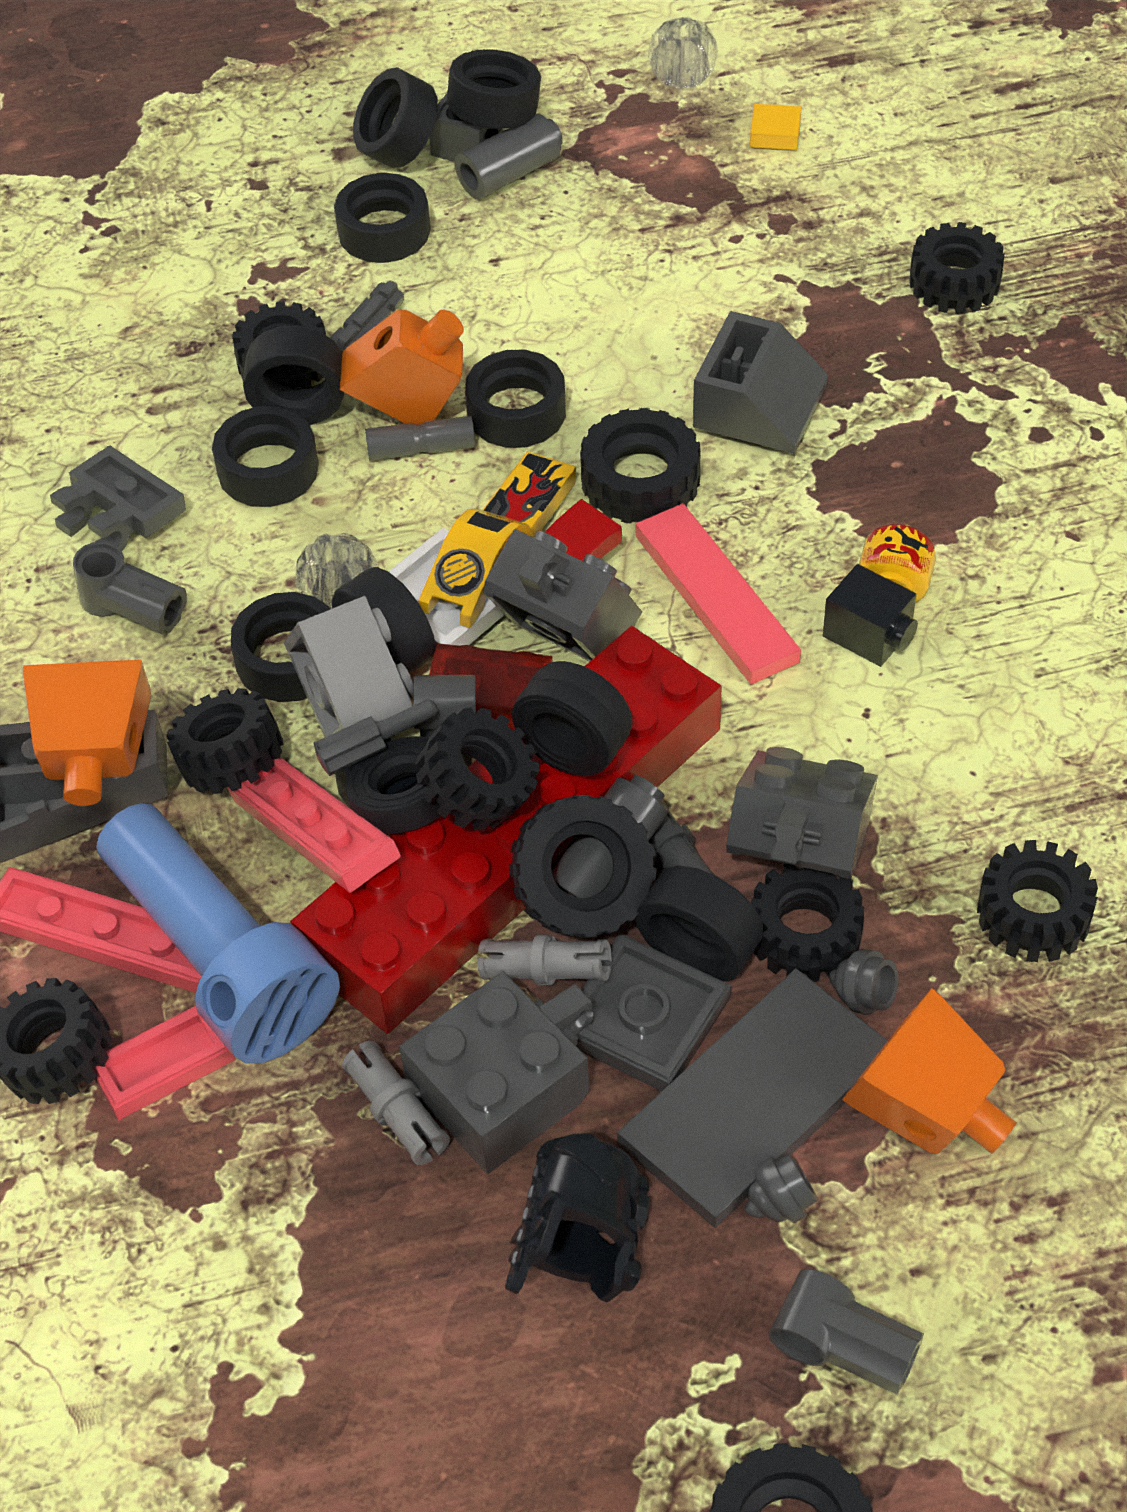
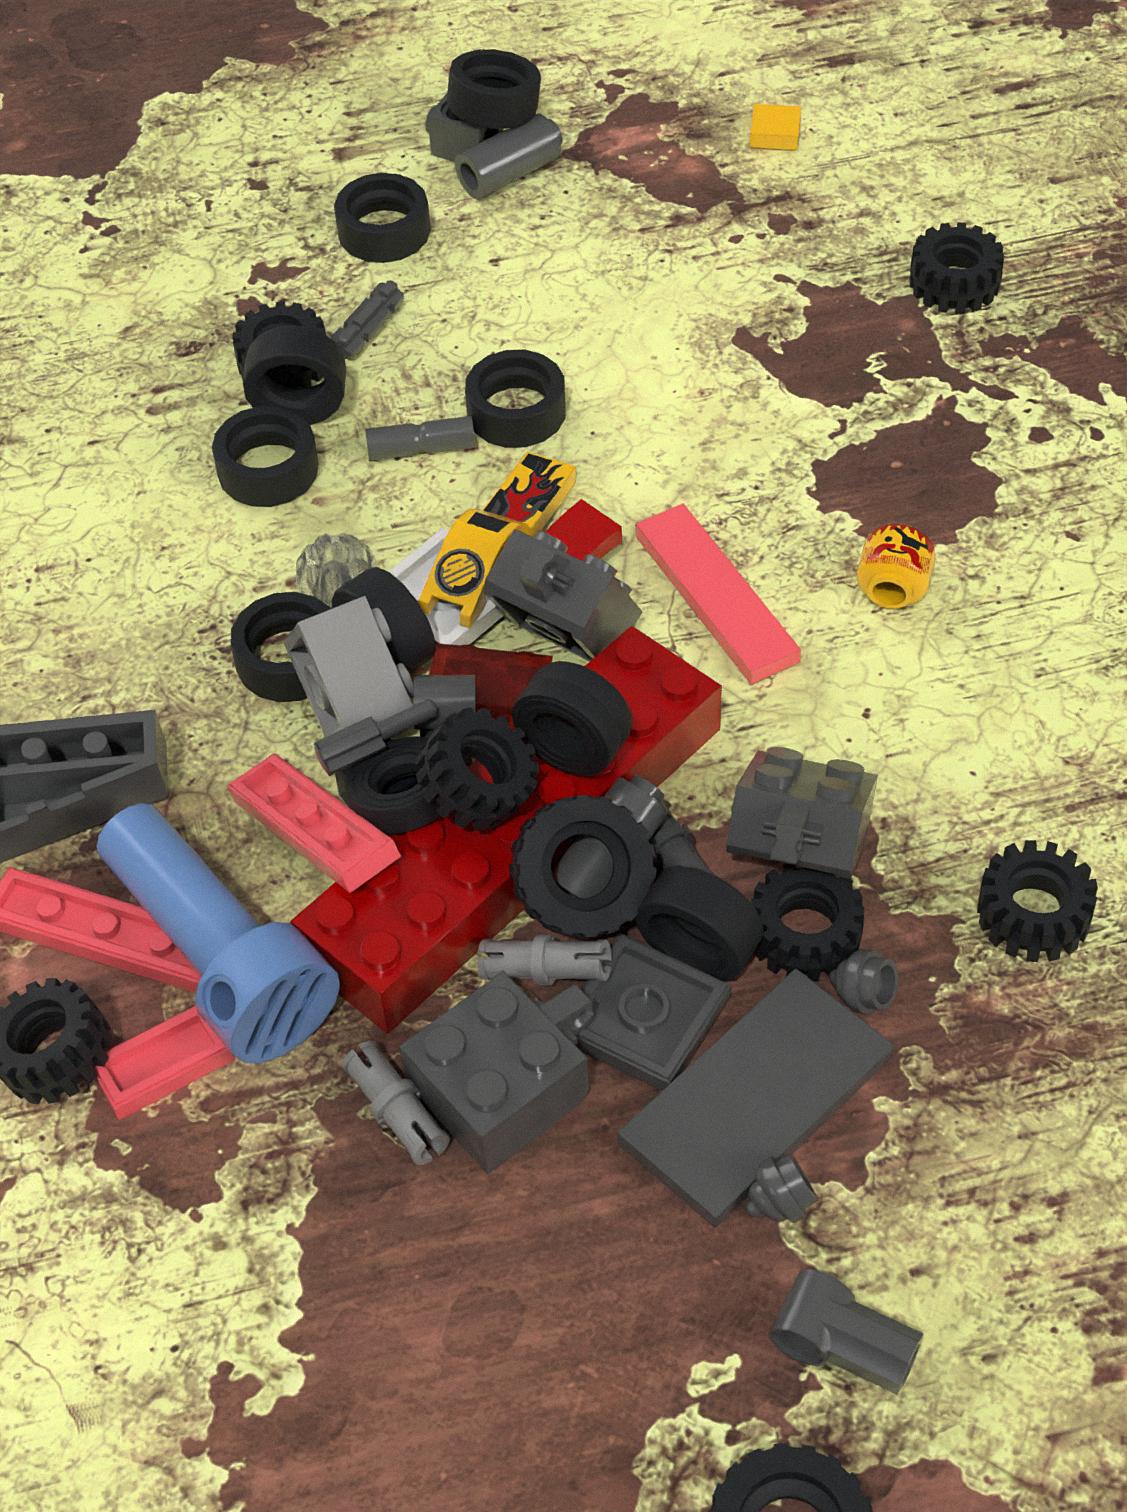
(86, 722): orange torso -> none
(114, 587): dark grey piece -> none
(122, 488): dark grey plate -> none
(225, 741): black tyre -> none
(406, 365): orange torso -> none
(416, 117): black tyre -> none
(573, 1196): black helmet -> none
(639, 433): black tyre -> none
(682, 52): clear piece -> none
(757, 384): dark grey slope -> none
(870, 615): black brick -> none
(934, 1081): orange torso -> none

